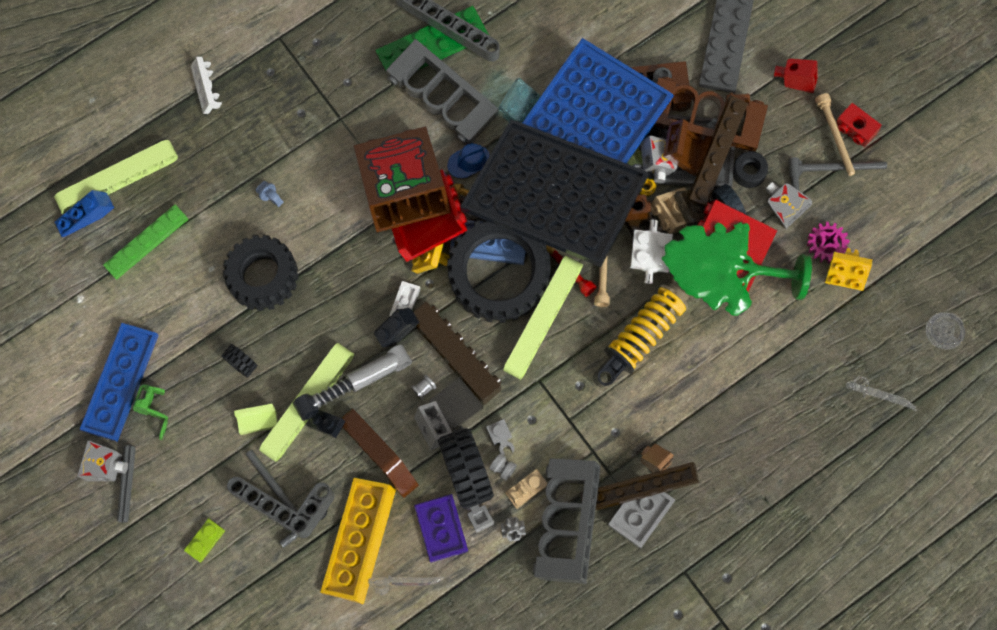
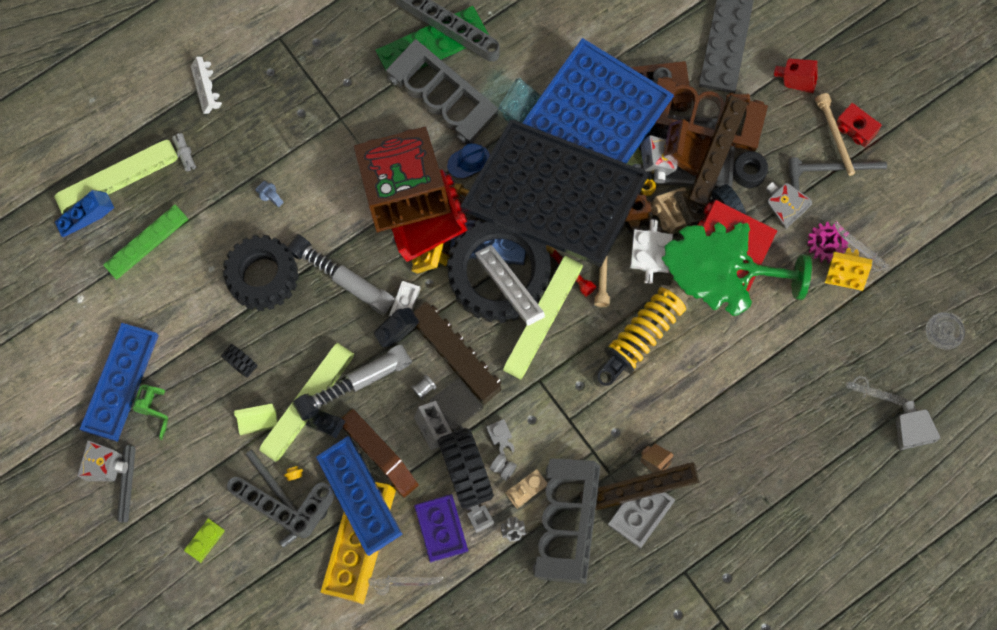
(183, 152): none -> light grey pin
(293, 473): none -> yellow plate
(359, 496): none -> blue plate
(376, 298): none -> light grey piece
(510, 285): none -> white plate
(863, 249): none -> clear sword
(915, 427): none -> light grey torso

